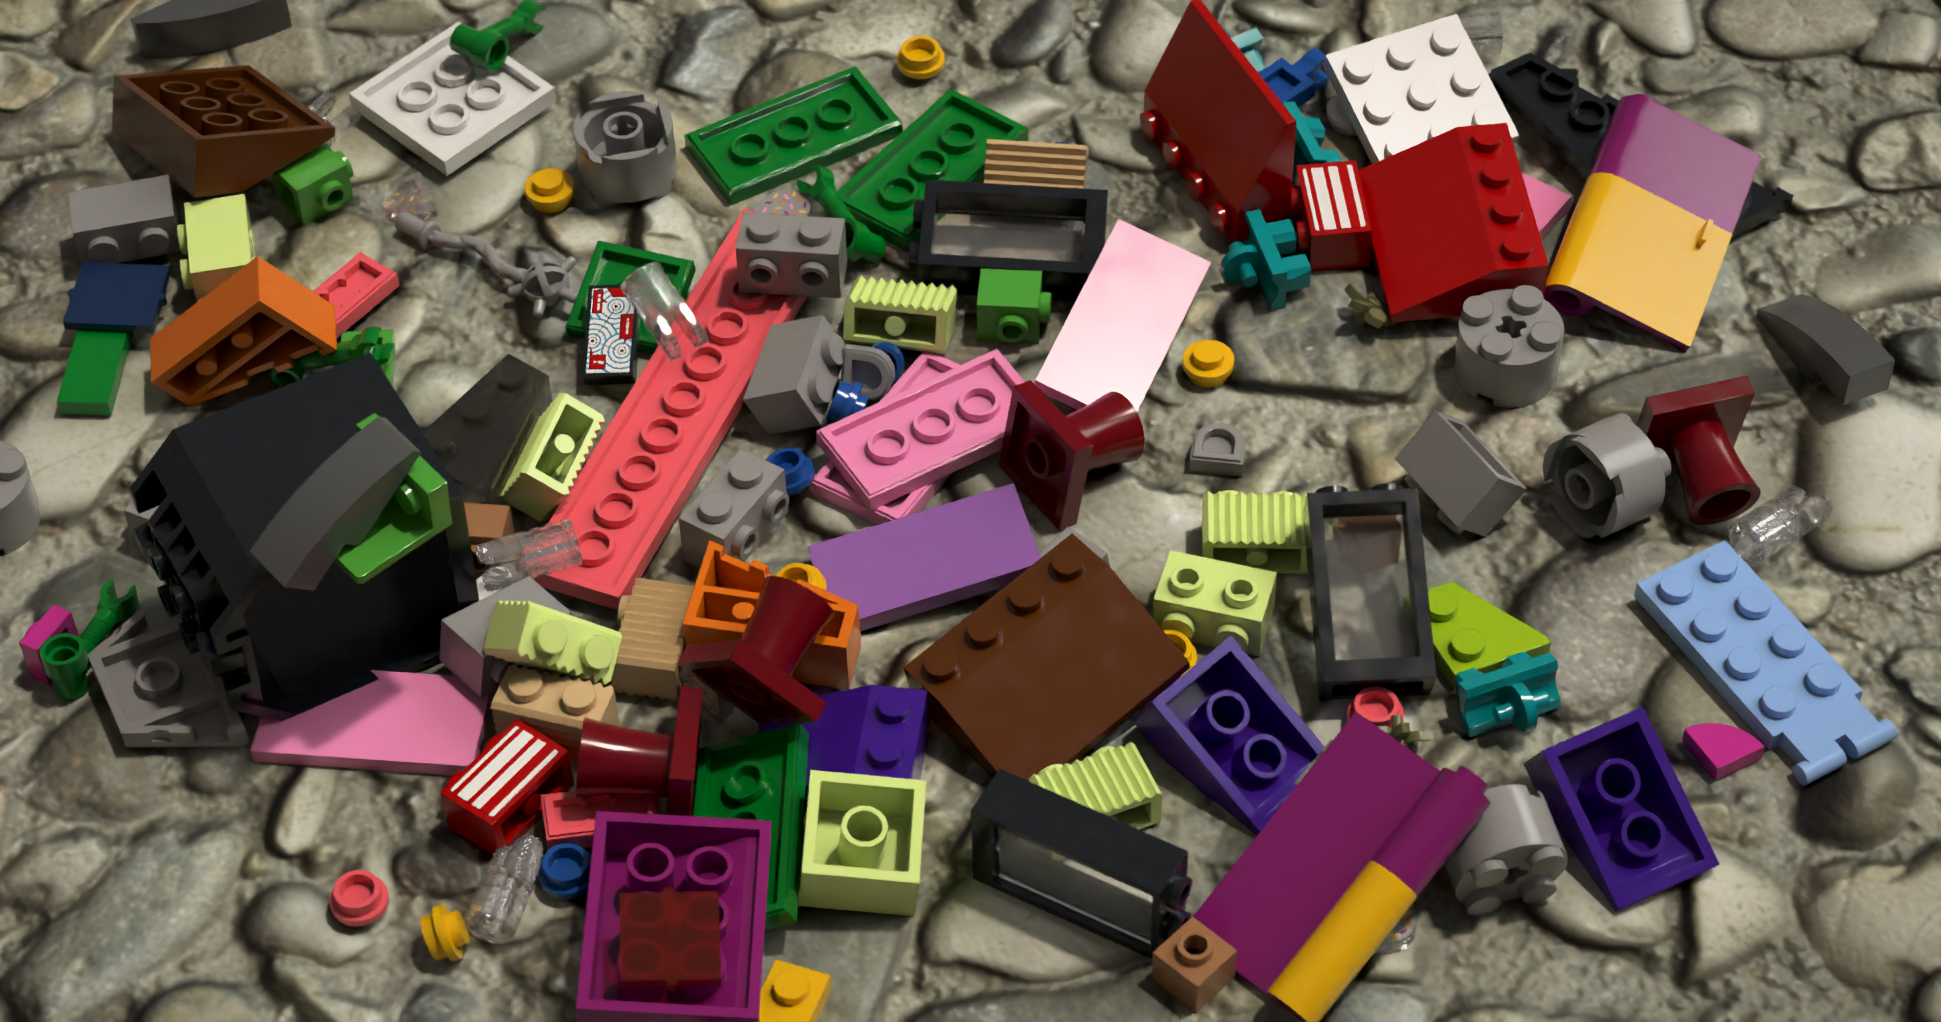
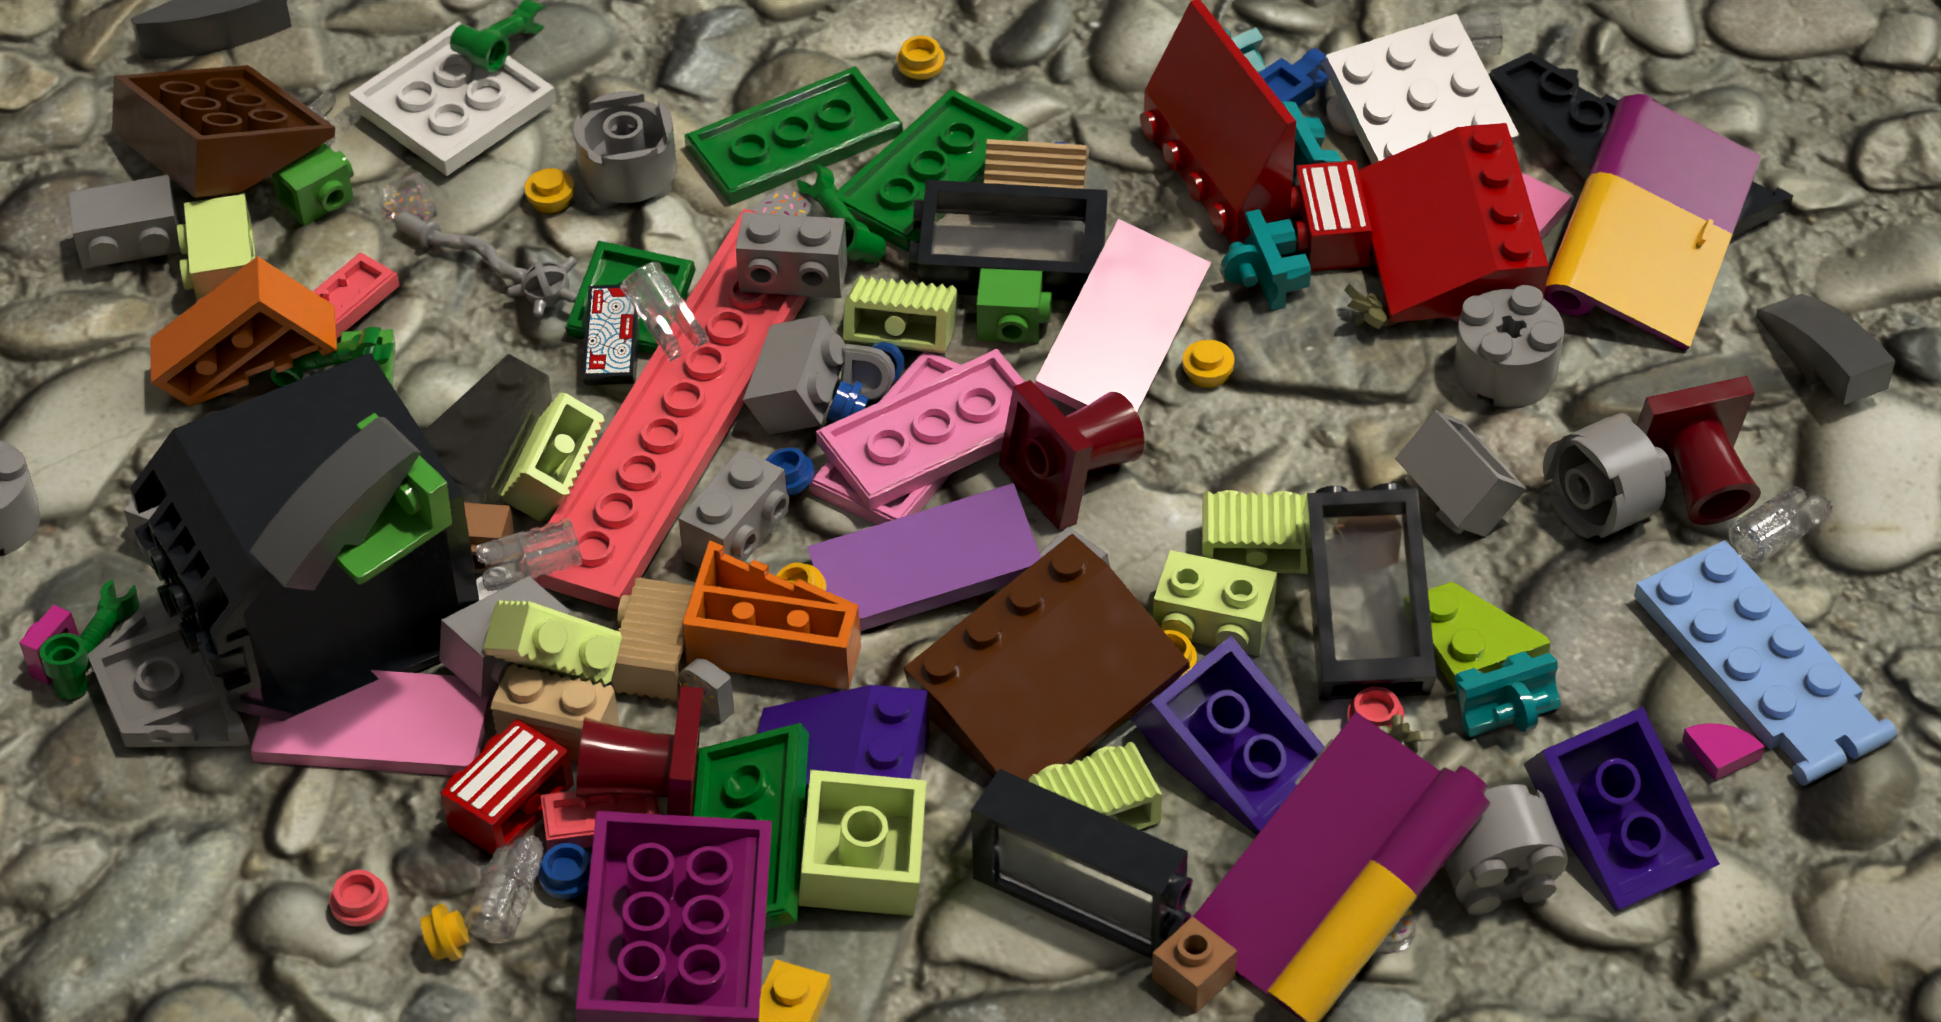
(94, 372): green tile -> none
(117, 297): dark blue piece -> none
(670, 939): clear red piece -> none
(760, 666): dark red plant -> none
(1218, 450): light grey tile -> none

